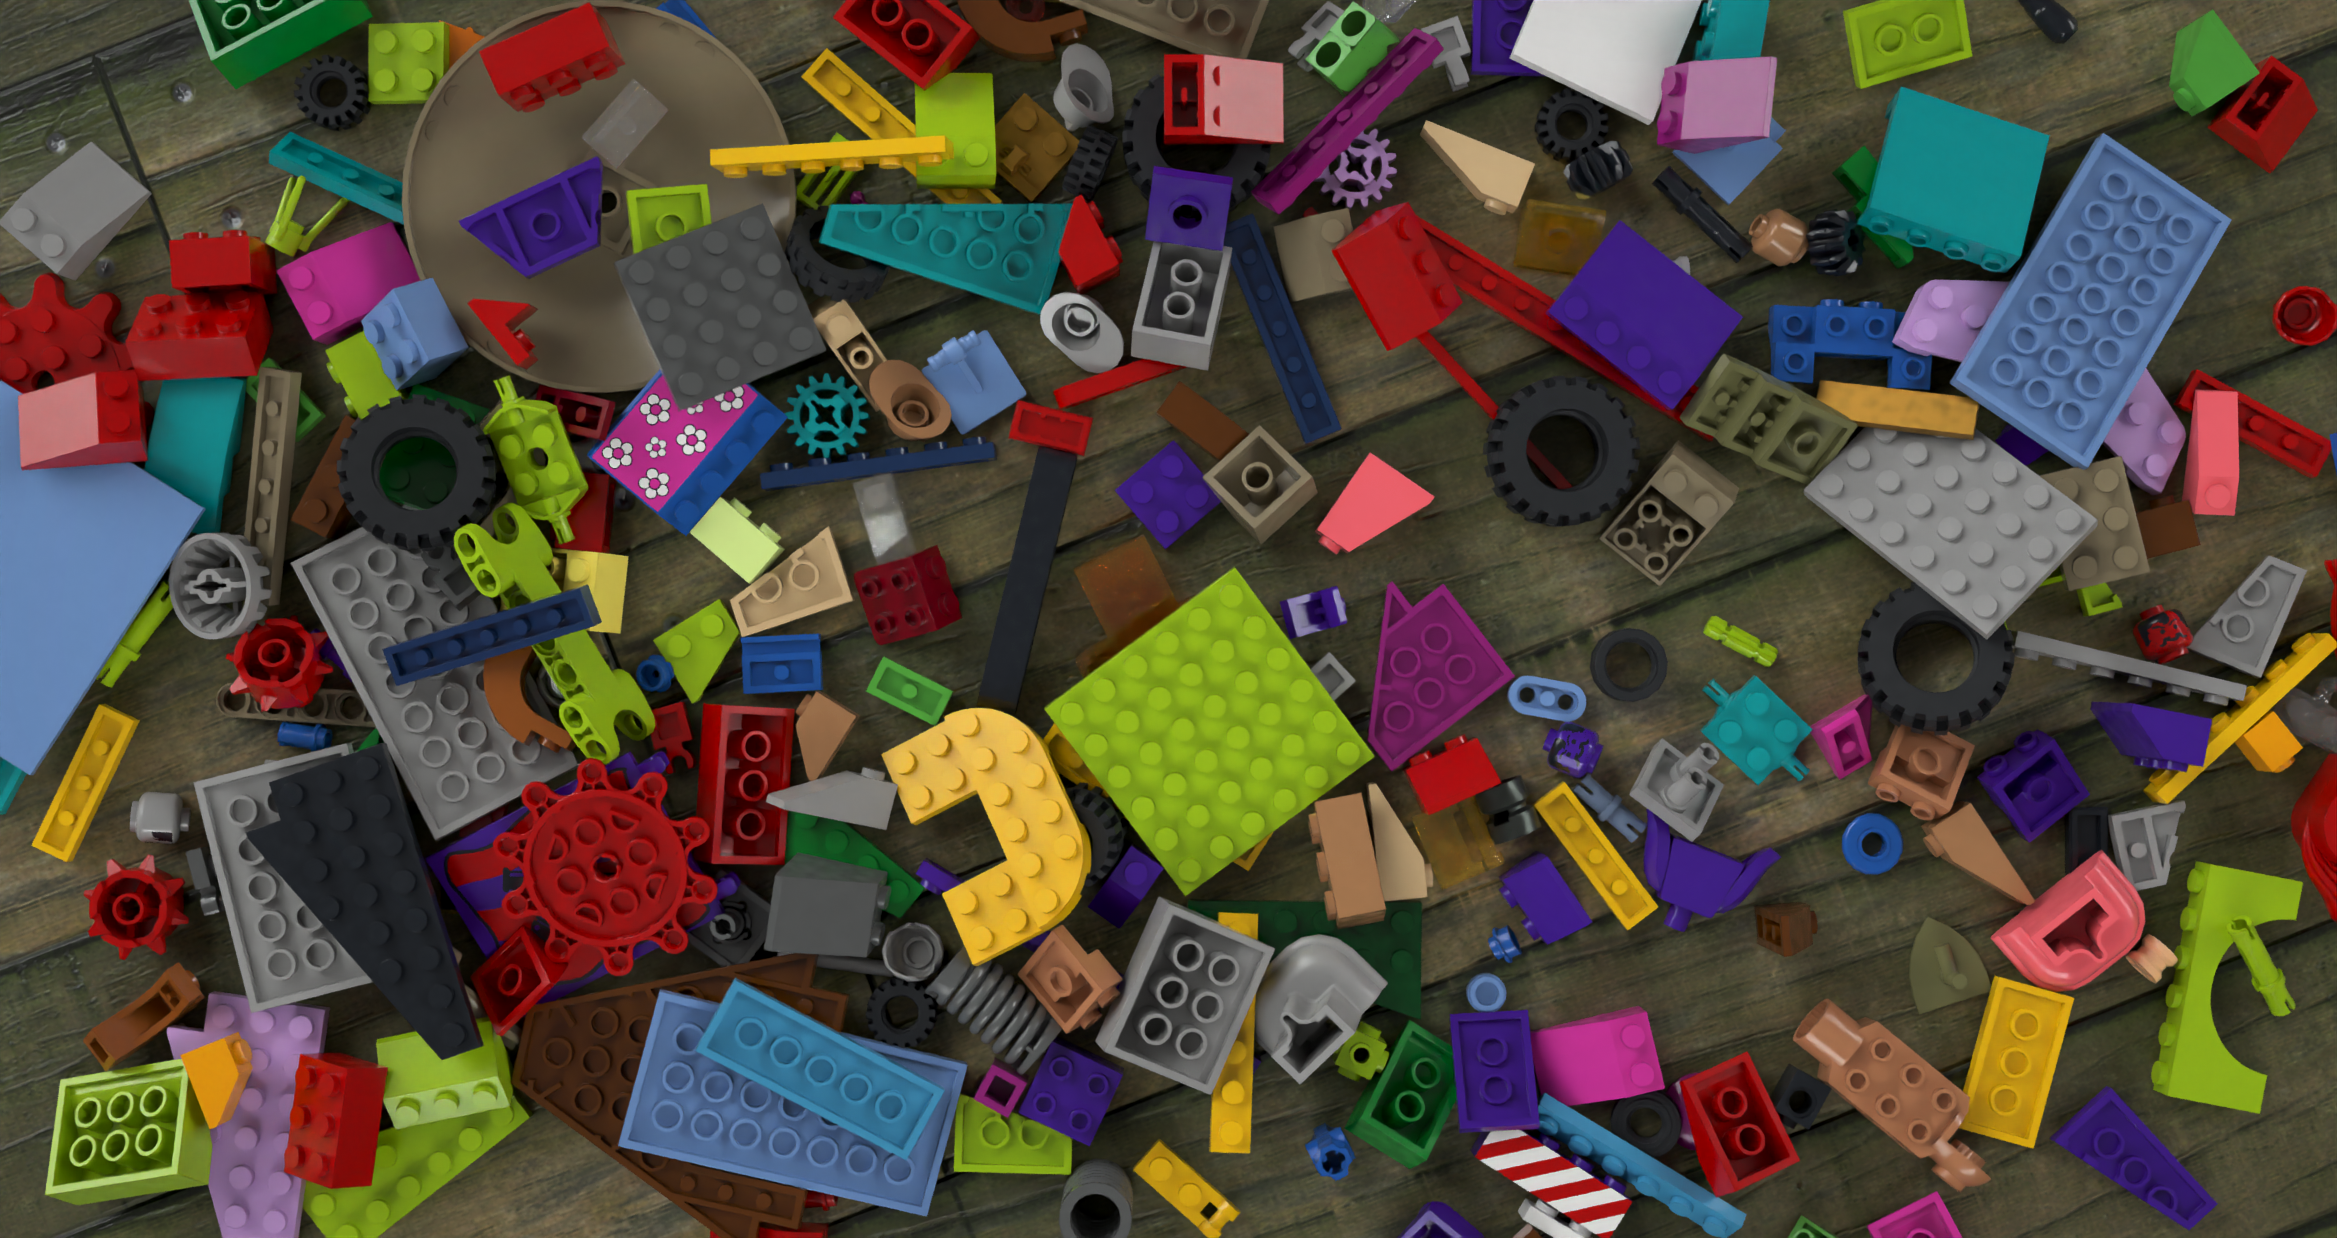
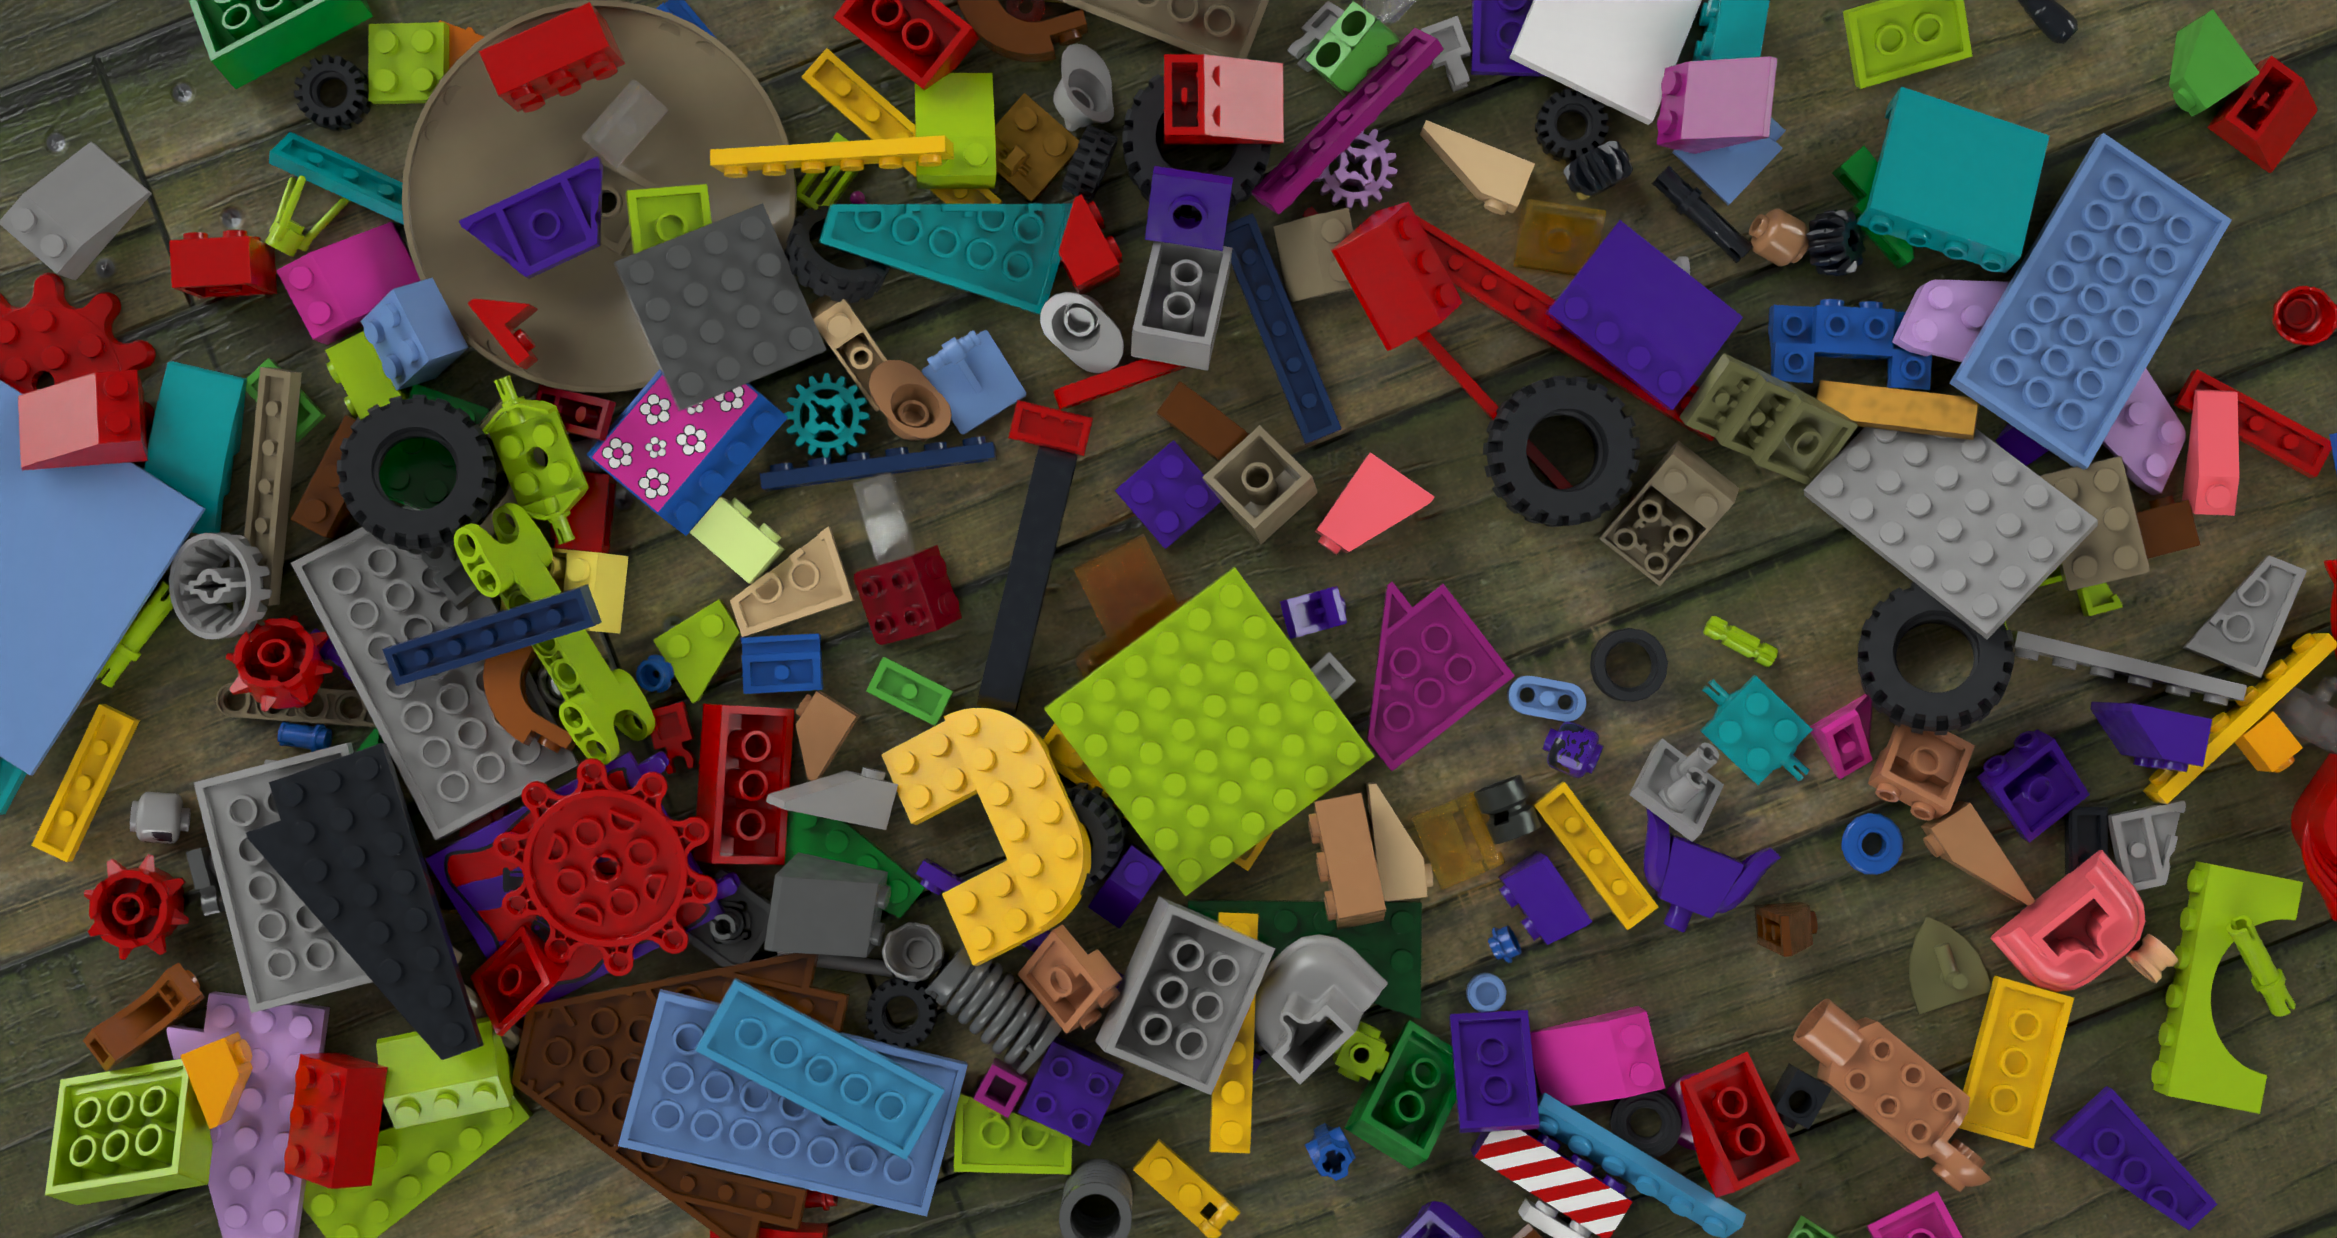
(200, 335): red brick -> none
(1450, 774): red slope -> none
(1609, 808): sand blue pin -> none
(2162, 634): red head -> none

